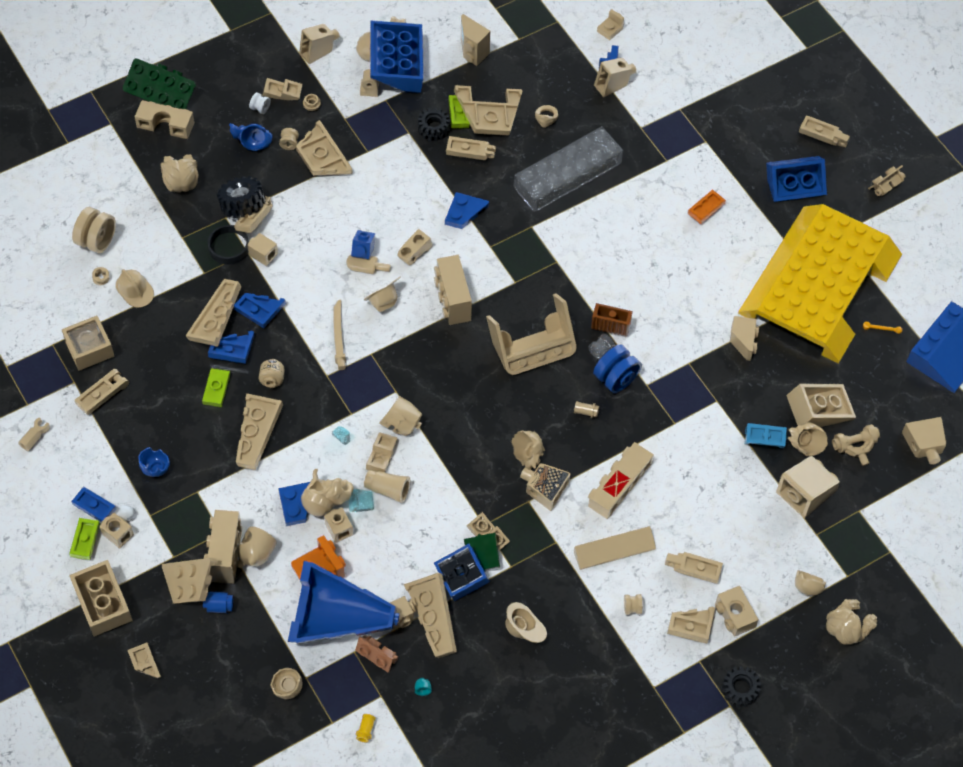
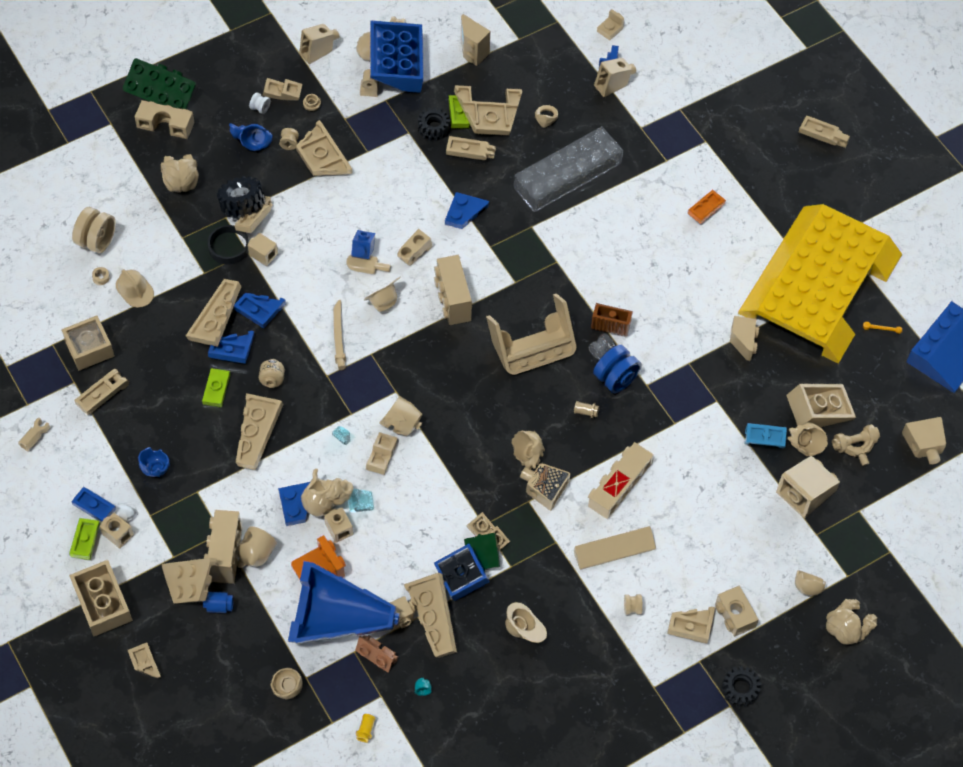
(388, 484): tan plant -> none
(695, 566): tan hinge -> none
(797, 178): blue slope -> none
(882, 185): tan hinge -> none

